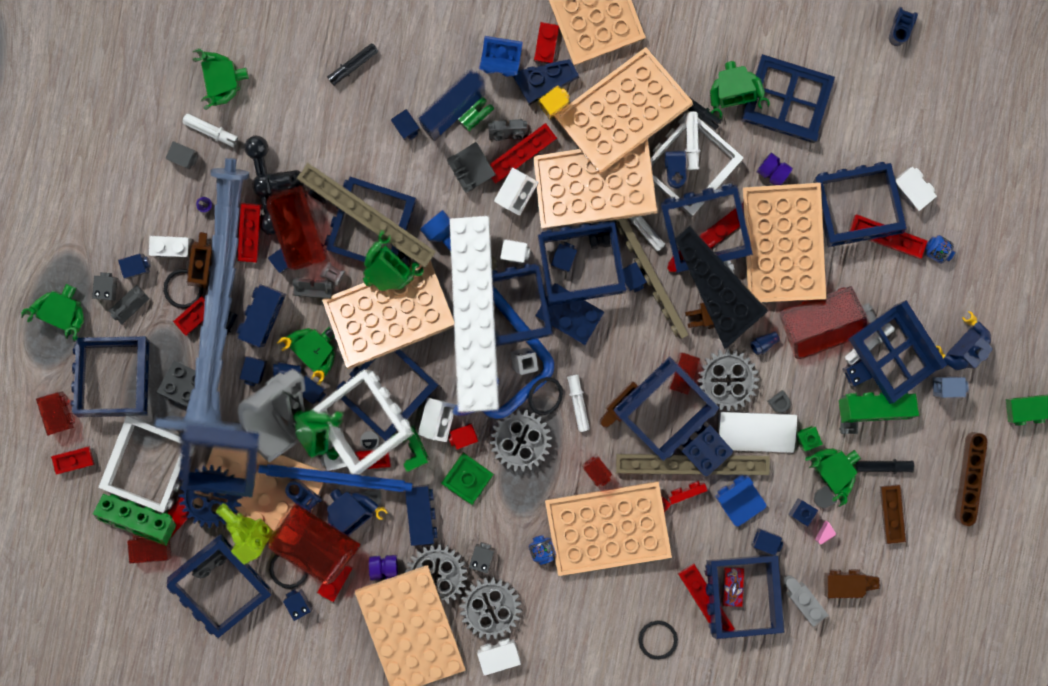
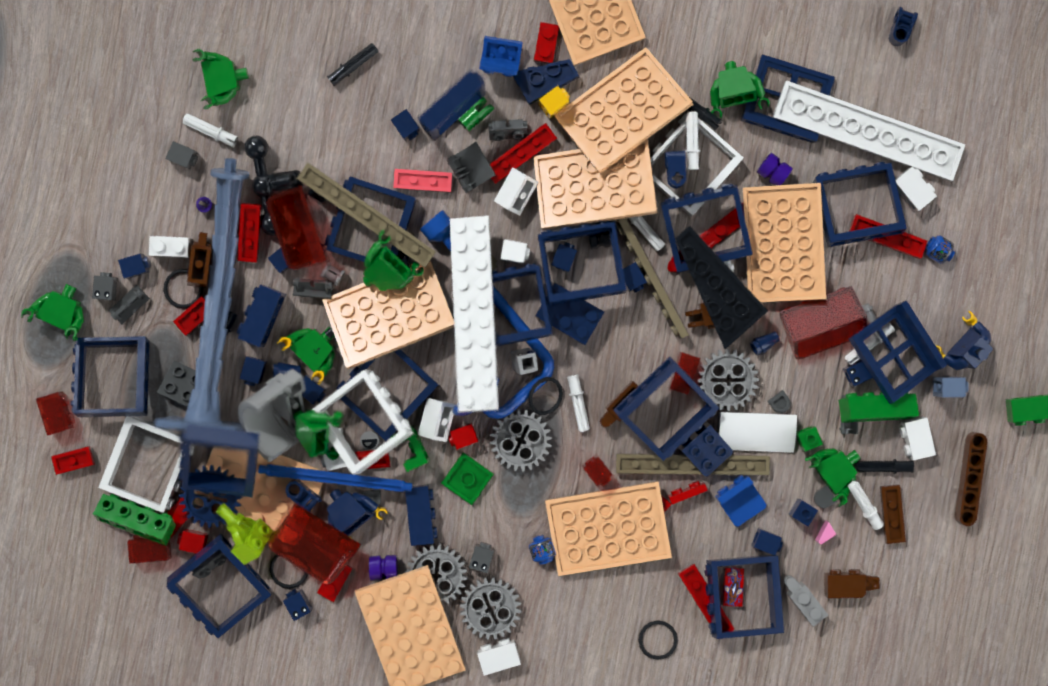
(192, 540): none -> red brick
(422, 180): none -> coral plate
(868, 131): none -> white plate
(868, 510): none -> white axle
(917, 438): none -> white brick

